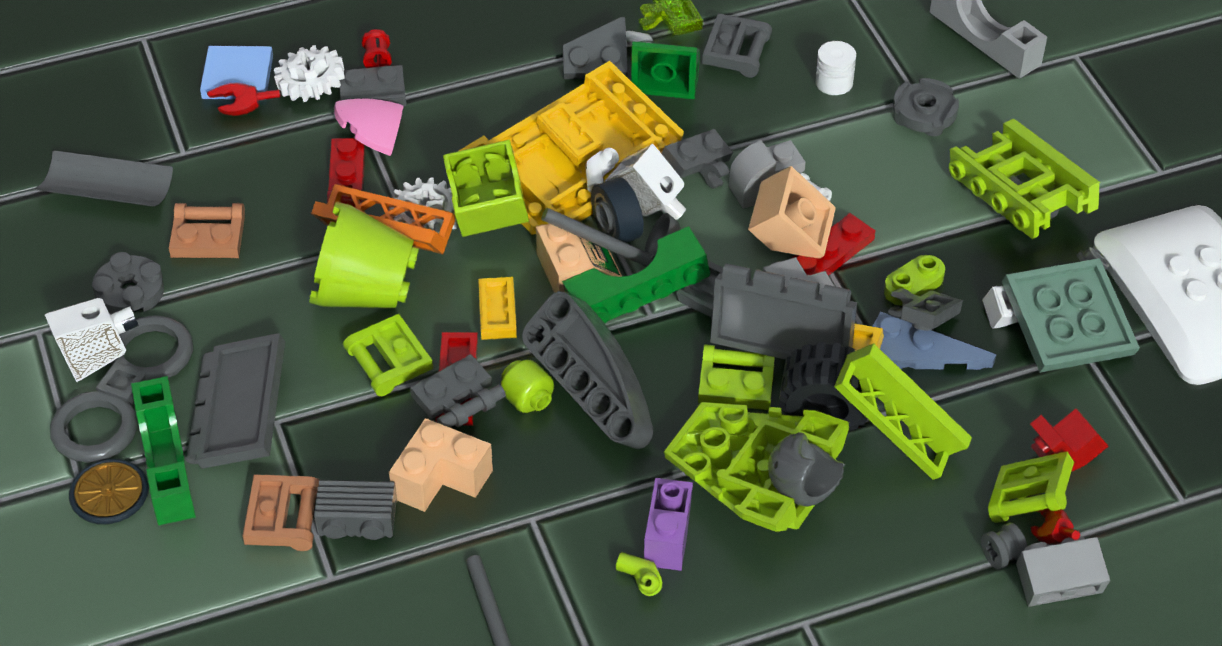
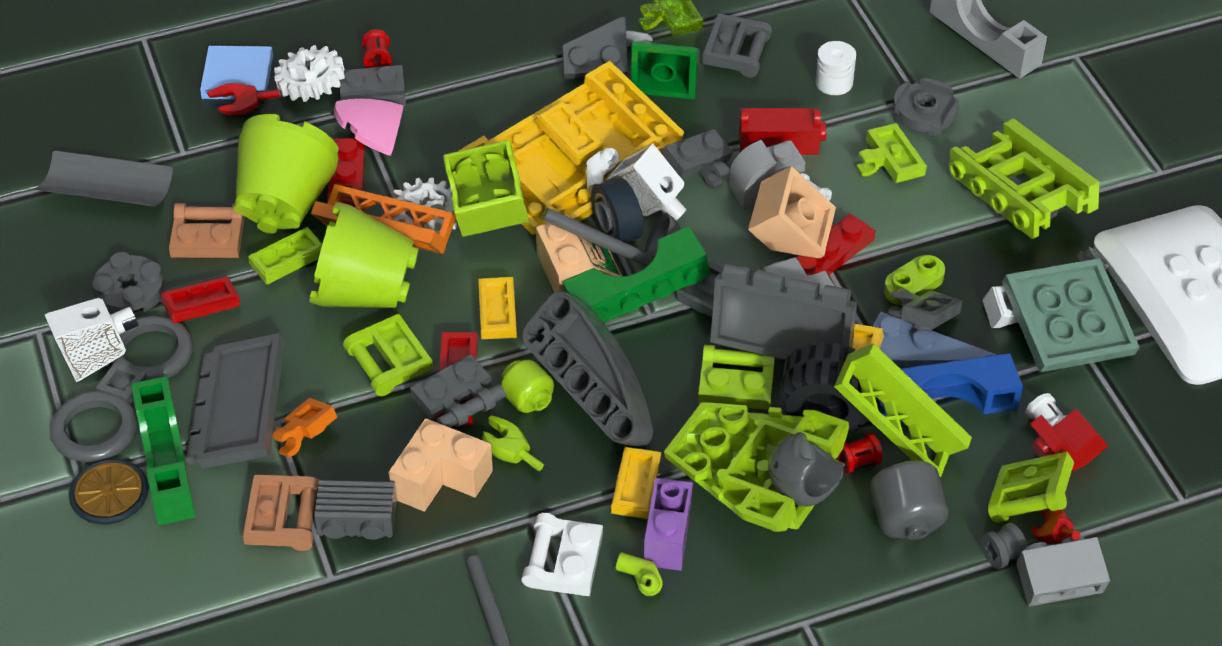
(200, 299): none -> red plate
(281, 171): none -> lime cone
(286, 255): none -> lime plate
(307, 421): none -> orange plate
(512, 446): none -> lime hand
(575, 558): none -> white plate
(636, 482): none -> yellow plate
(780, 125): none -> red brick
(871, 453): none -> red bush
(892, 151): none -> lime plate
(909, 500): none -> dark grey head
(985, 382): none -> blue arch
(1046, 406): none -> white bush

